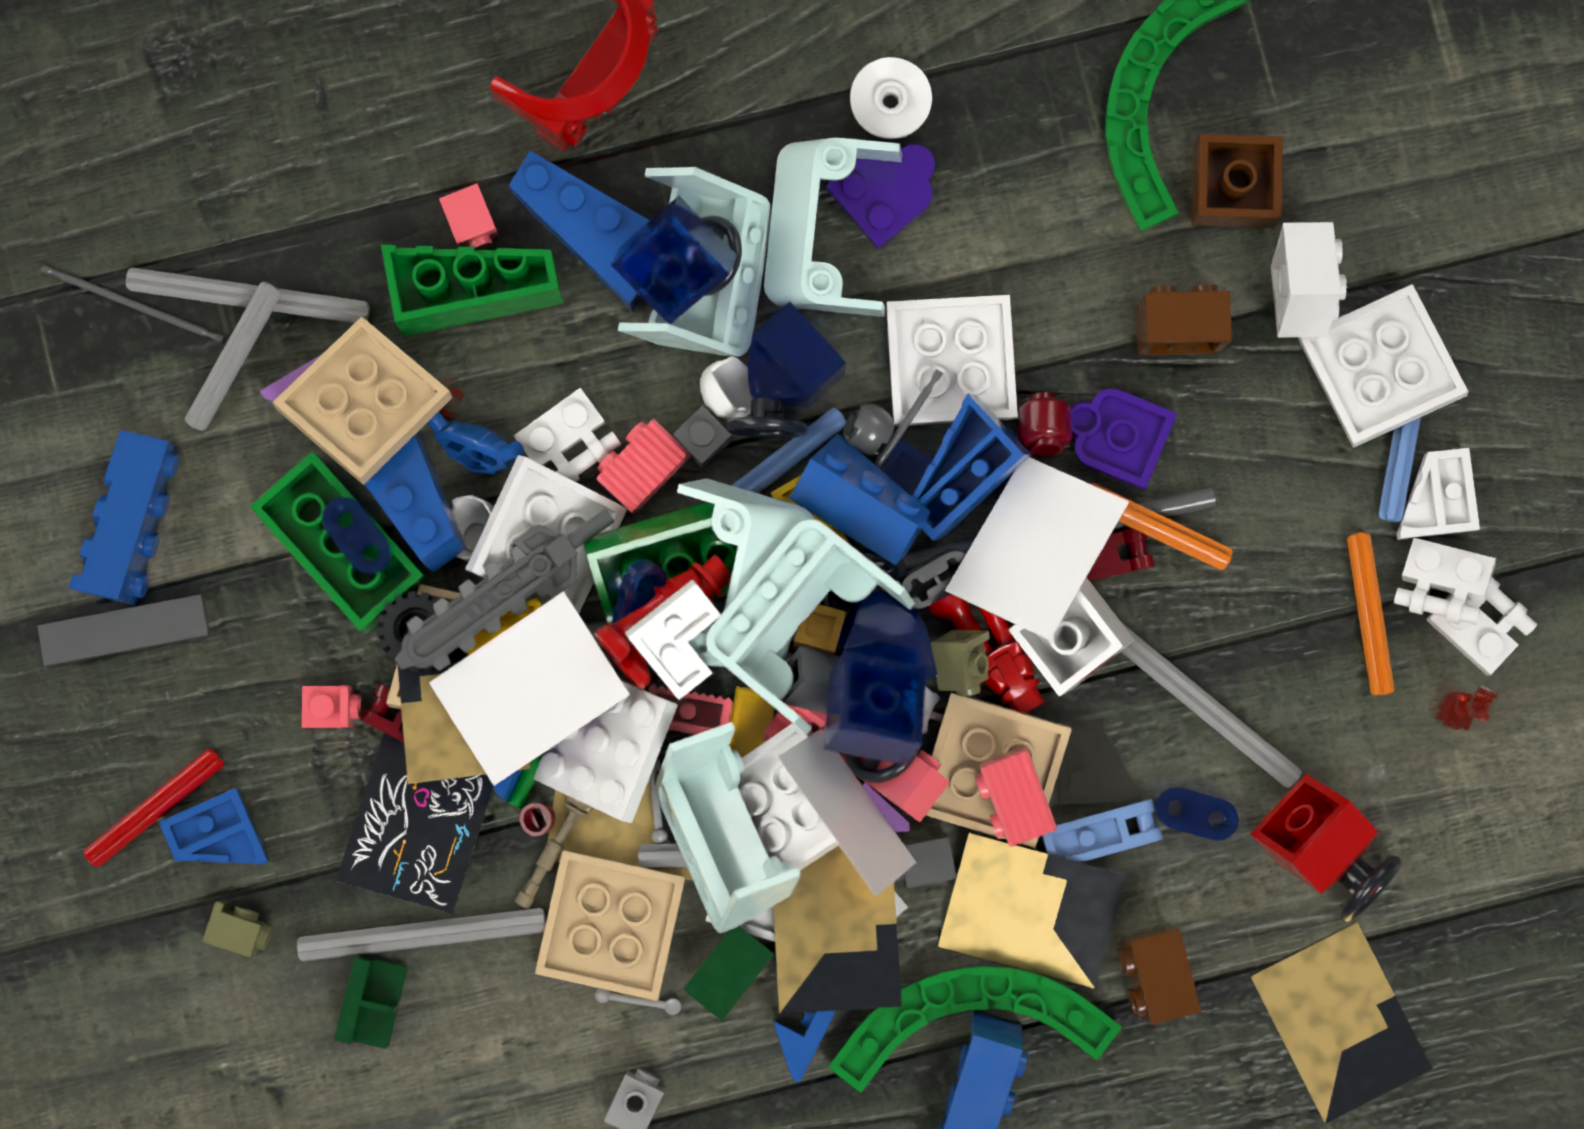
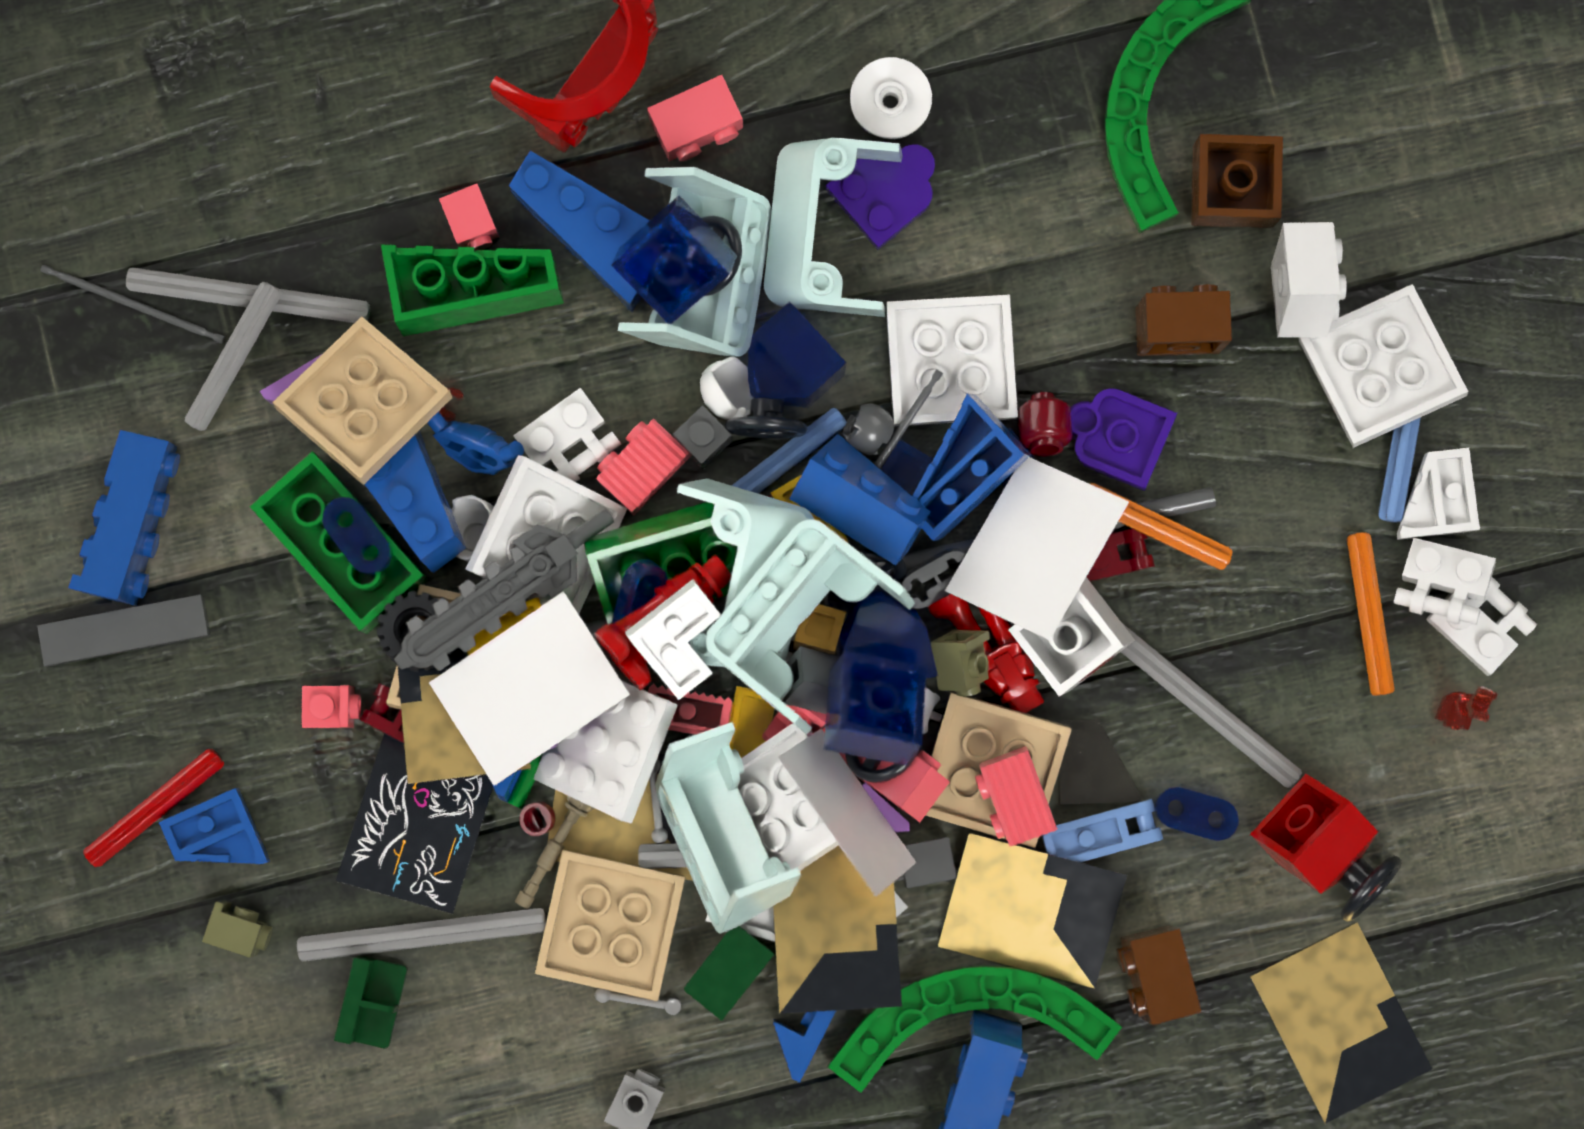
(696, 119): none -> coral brick

